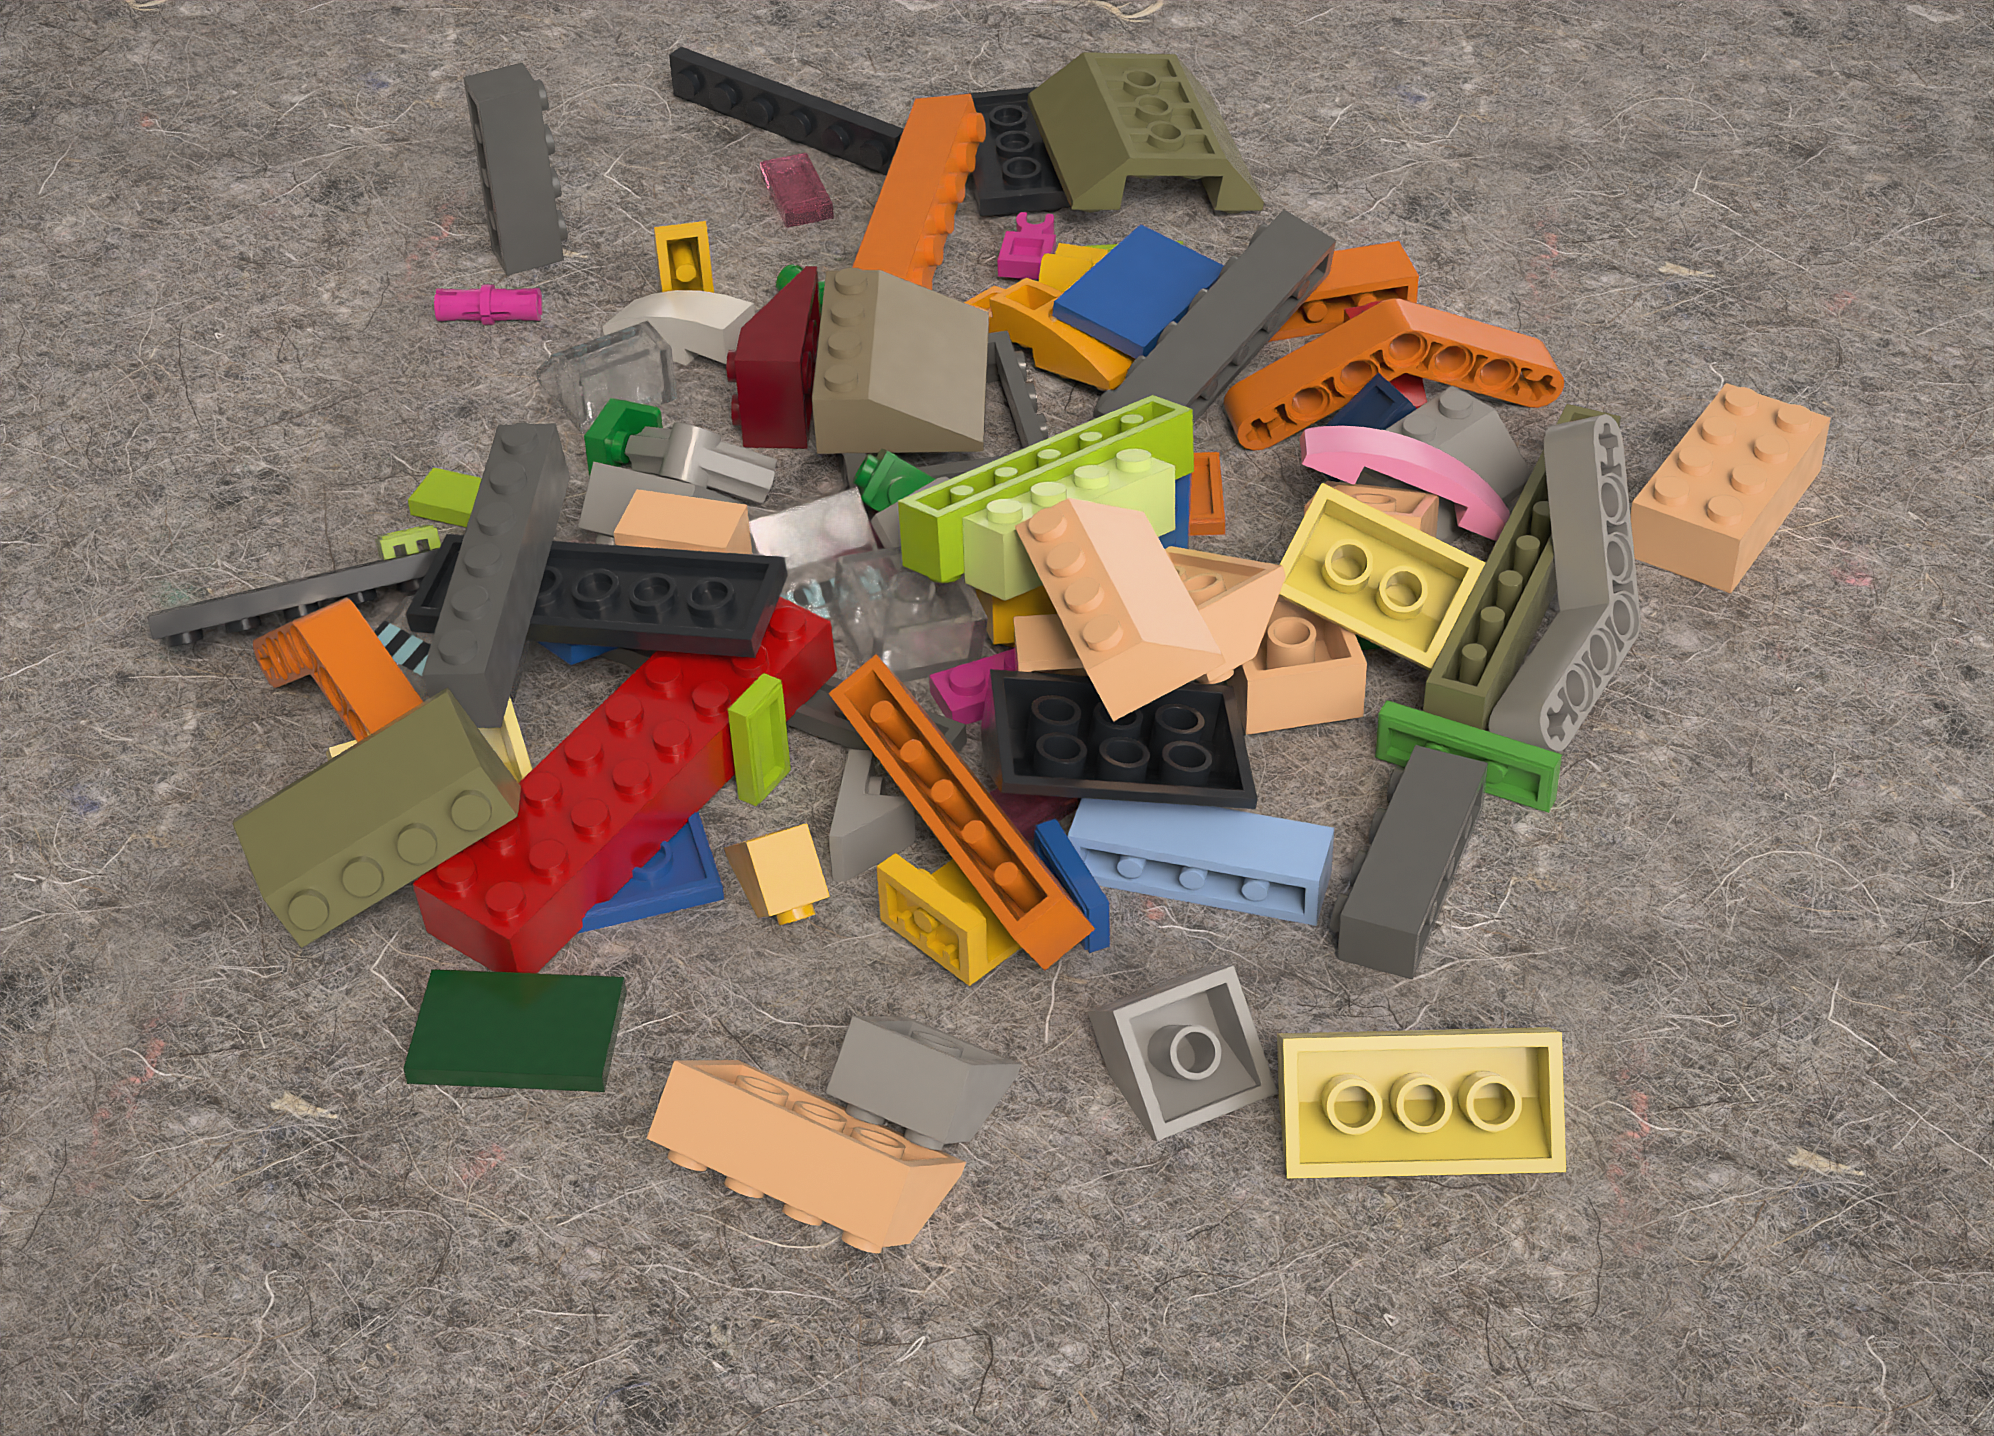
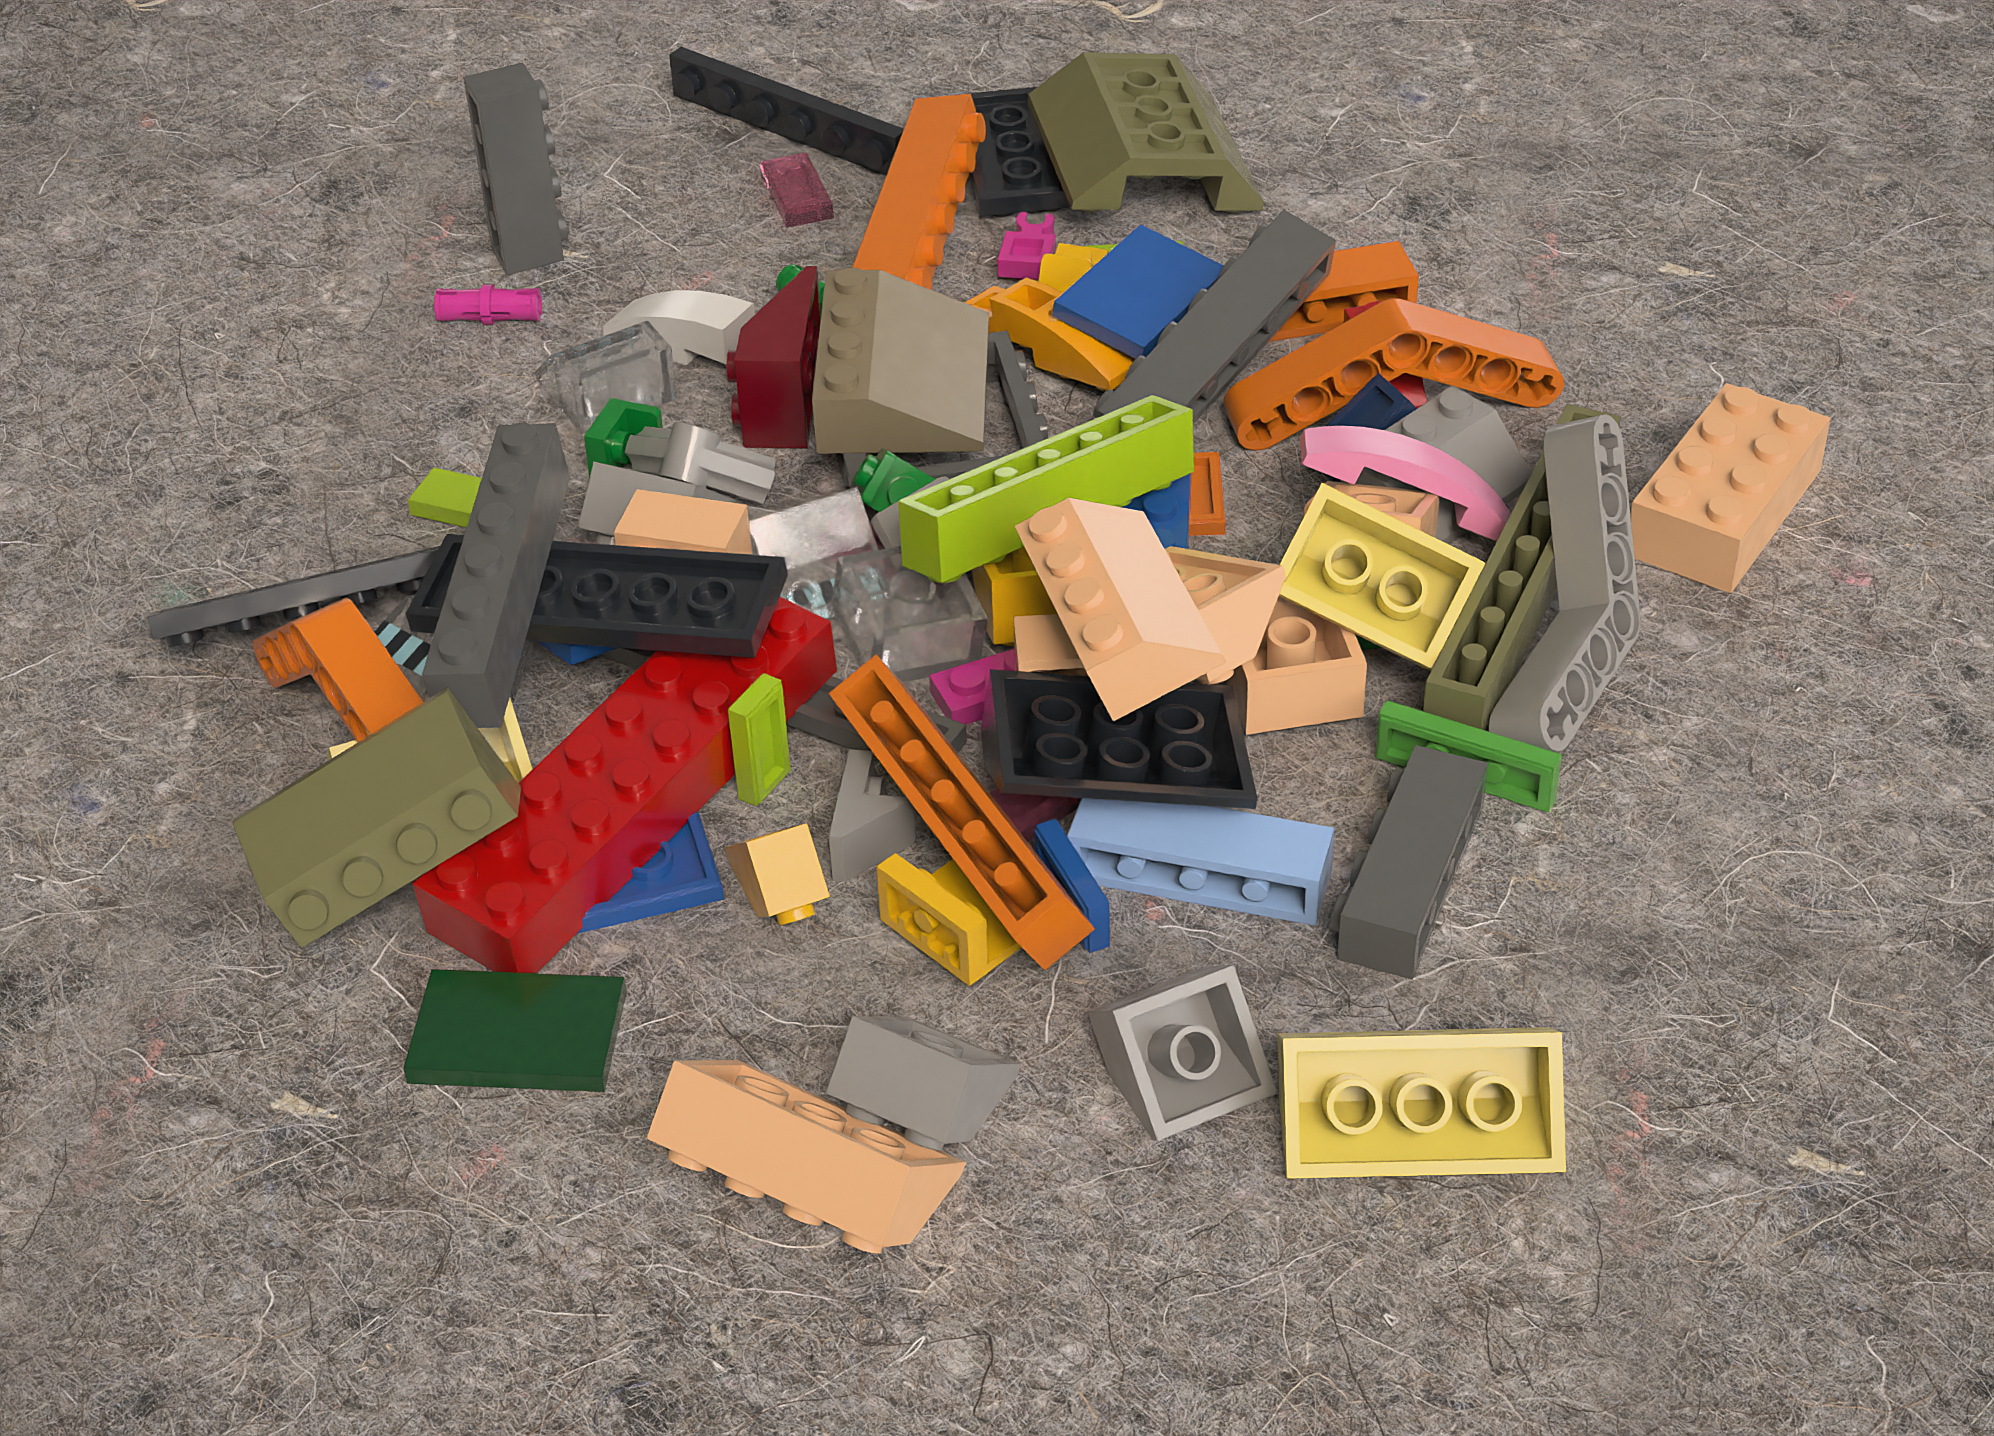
(407, 541): lime tile -> none
(683, 257): yellow slope -> none
(994, 551): yellowish green brick -> none

